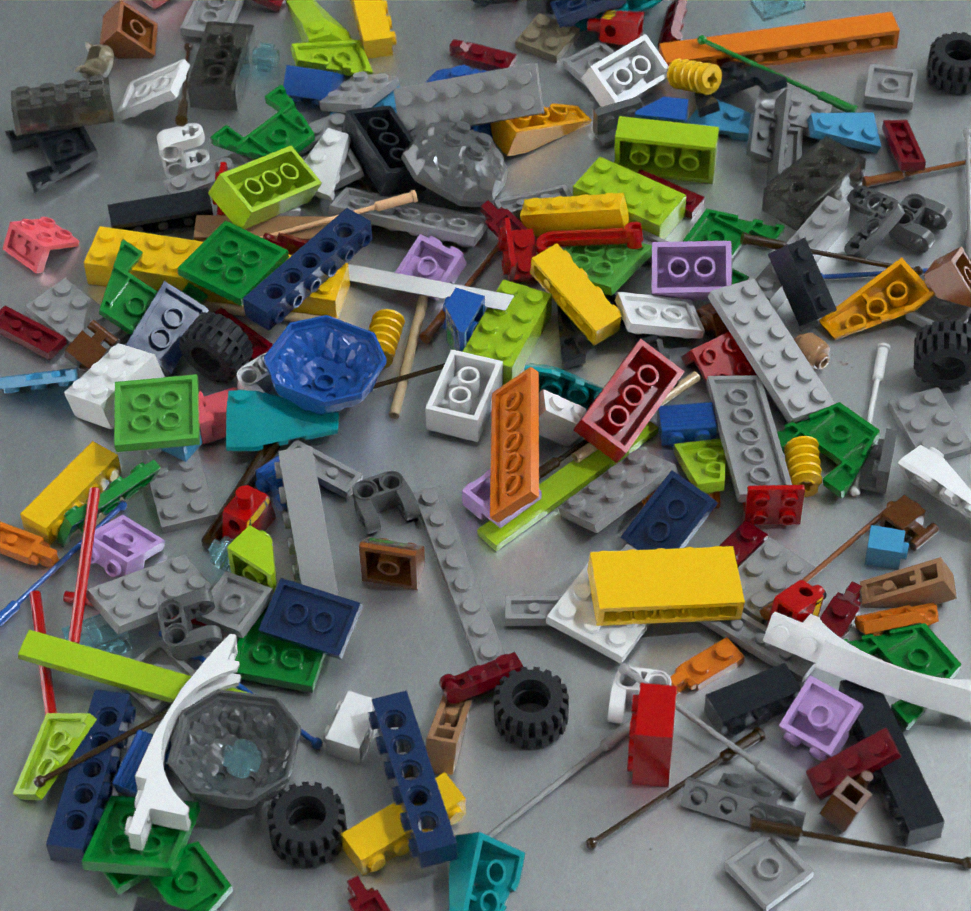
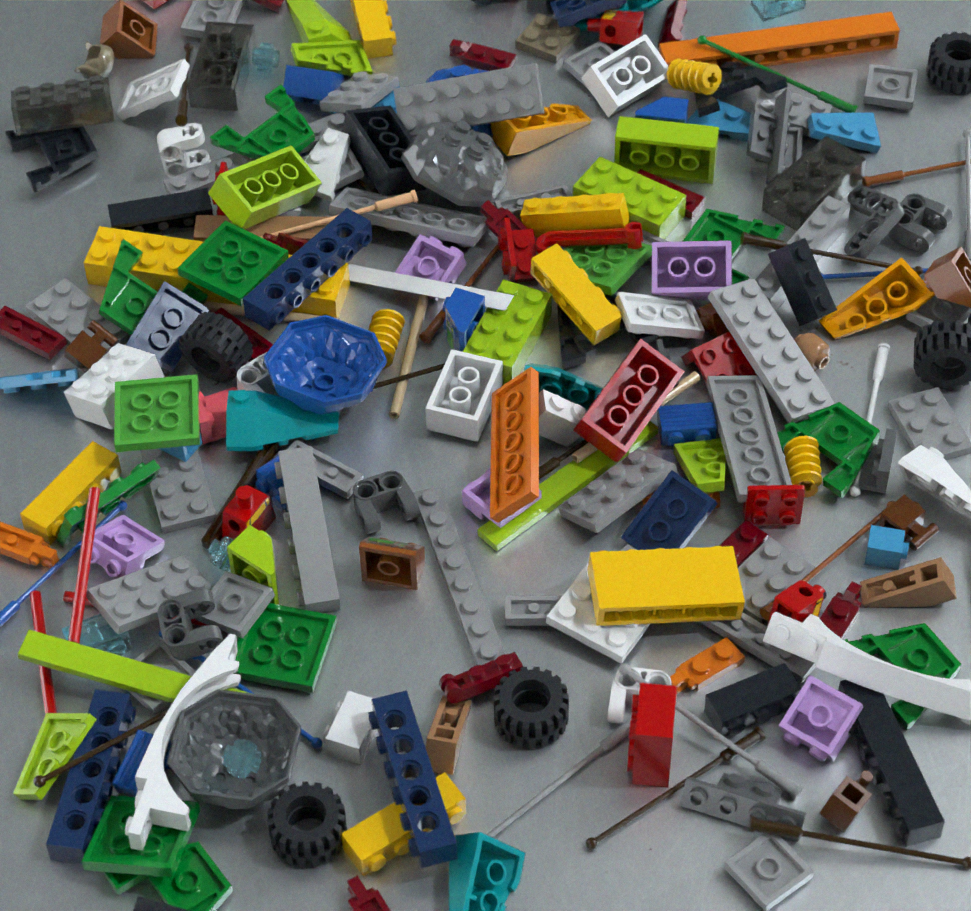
(33, 239): coral bracket -> none
(310, 618): dark blue plate -> none
(606, 118): dark grey bracket -> none
(867, 755): dark red plate -> none
(895, 618): orange hinge -> none
(904, 145): dark red plate -> none

